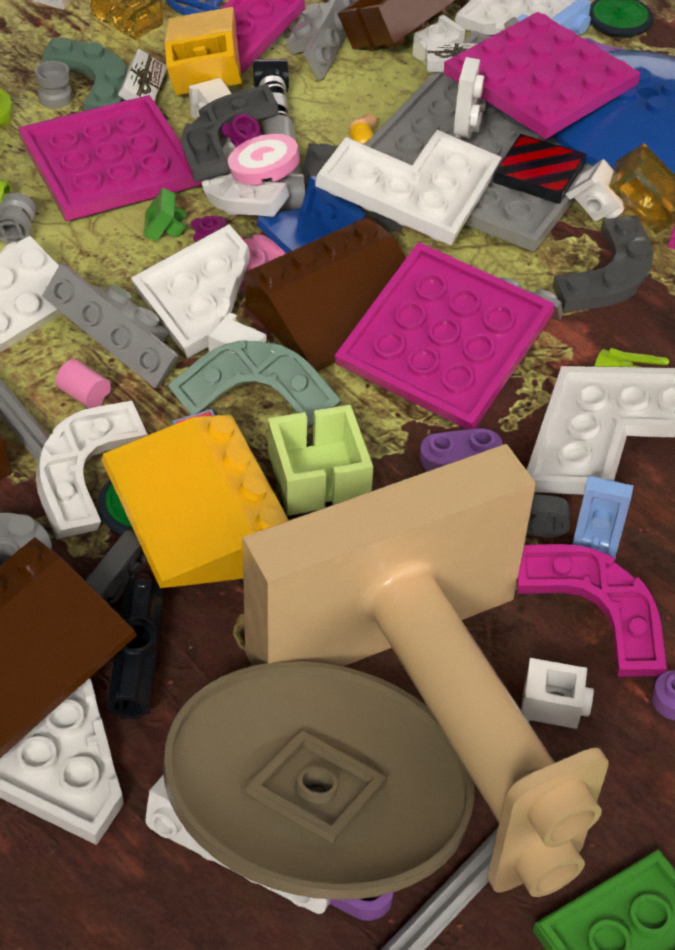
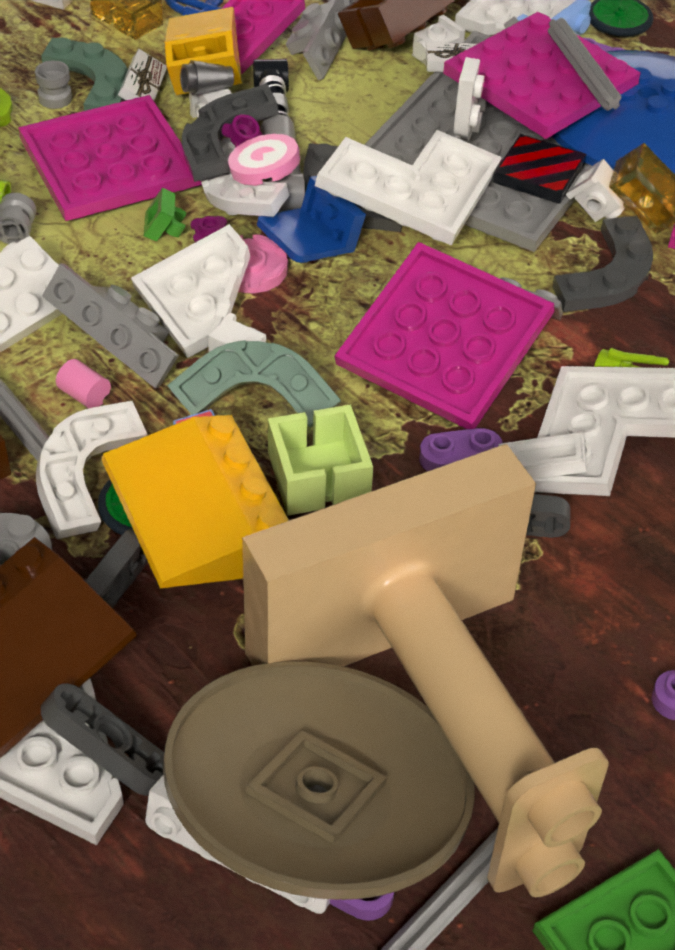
(66, 714): none -> dark grey beam
(135, 668): black piece -> none
(205, 77): none -> flat silver cone
(323, 288): reddish brown slope -> none
(361, 128): yellow arm -> none
(551, 455): none -> white tile
(556, 693): white brick -> none
(584, 64): none -> light grey axle
(602, 515): light blue bracket -> none
(616, 592): dark pink plate -> none

